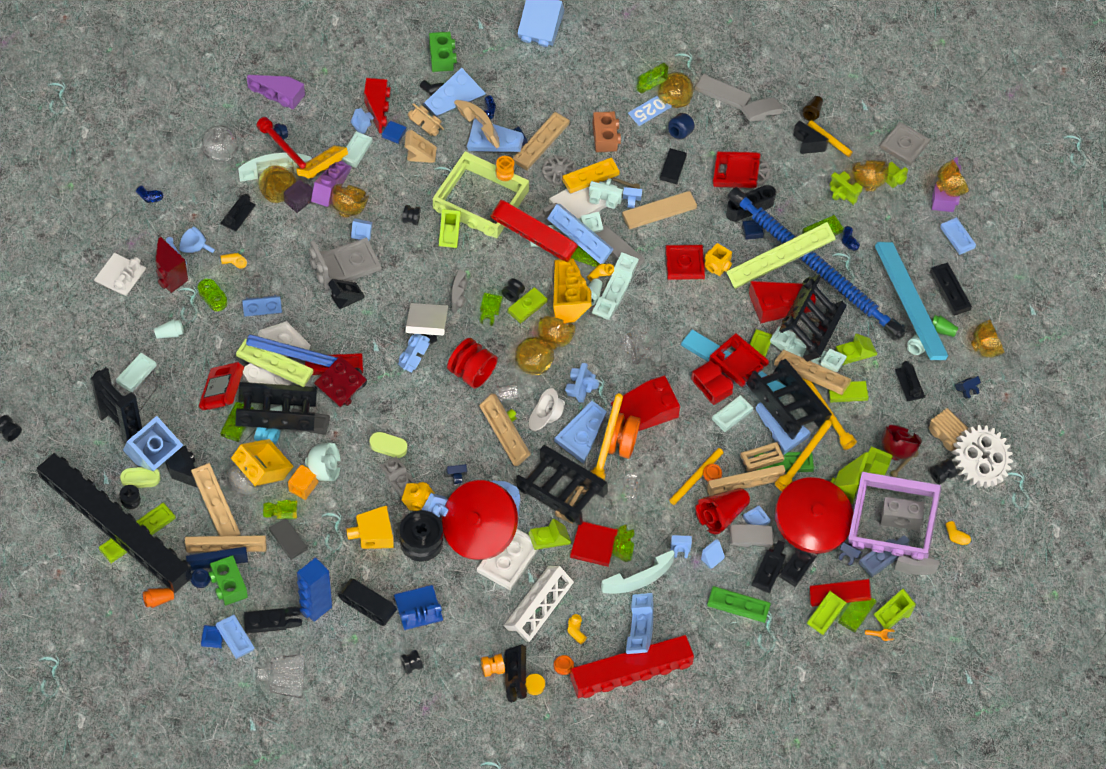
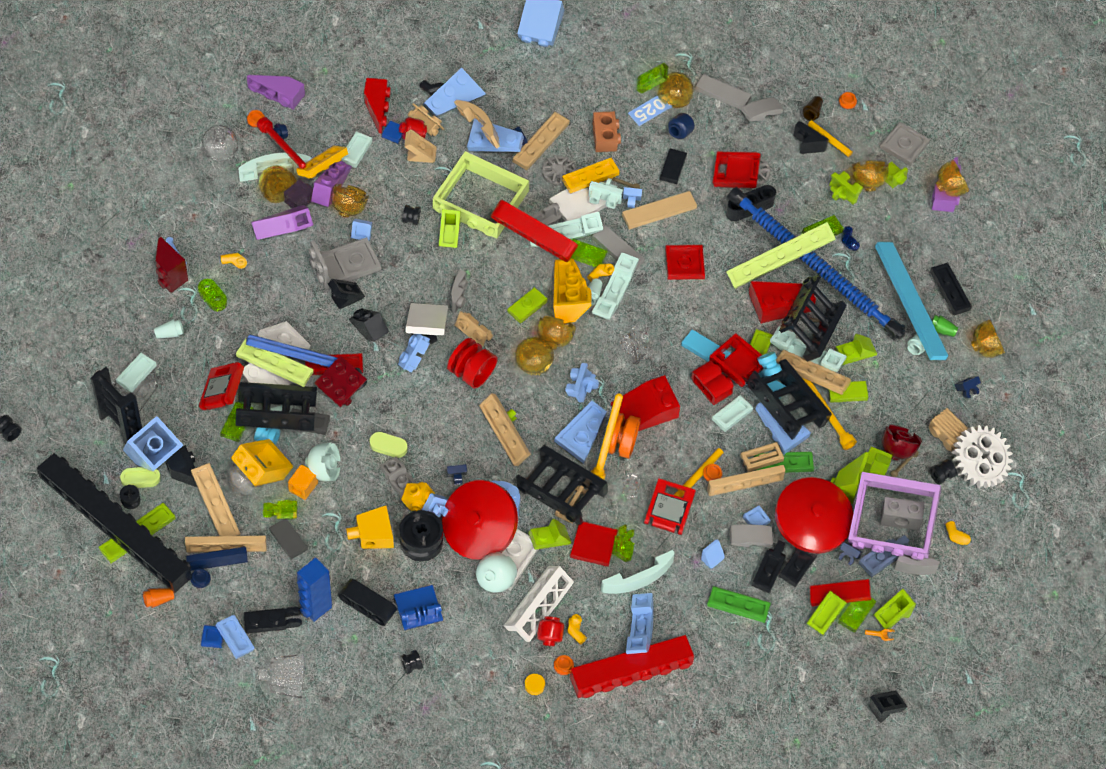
(120, 274): white hinge -> none
(149, 196): clear blue arm -> none
(193, 241): light blue piece -> none
(230, 580): bright green brick -> none
(238, 213): black hinge -> none
(253, 117): none -> orange plate
(262, 306): medium blue hinge -> none
(282, 222): none -> slope
(361, 120): light blue tile -> none
(369, 324): none -> black slope
(414, 124): none -> red head
(441, 51): bright green brick -> none
(470, 327): none -> tan hinge
(489, 307): clear neon green plate -> none
(491, 106): clear blue arm -> none
(492, 665): light orange wheel -> none
(496, 572): none -> light aqua cylinder
(505, 168): light orange wheel -> none
(507, 392): clear bush -> none
(513, 289): black wheel -> none
(515, 673): black hinge -> none
(547, 410): white piece -> none
(550, 631): none -> red head
(580, 233): light blue plate -> none
(669, 509): none -> container
(681, 544): light blue tile -> none
(718, 259): yellow brick -> none
(721, 509): red cone -> none
(752, 230): dark blue tile -> none
(769, 364): none -> medium azure wheel
(783, 481): yellow piece -> none
(848, 100): none -> orange plate
(885, 704): none -> black slope
(909, 382): black hinge -> none
(958, 236): light blue plate -> none

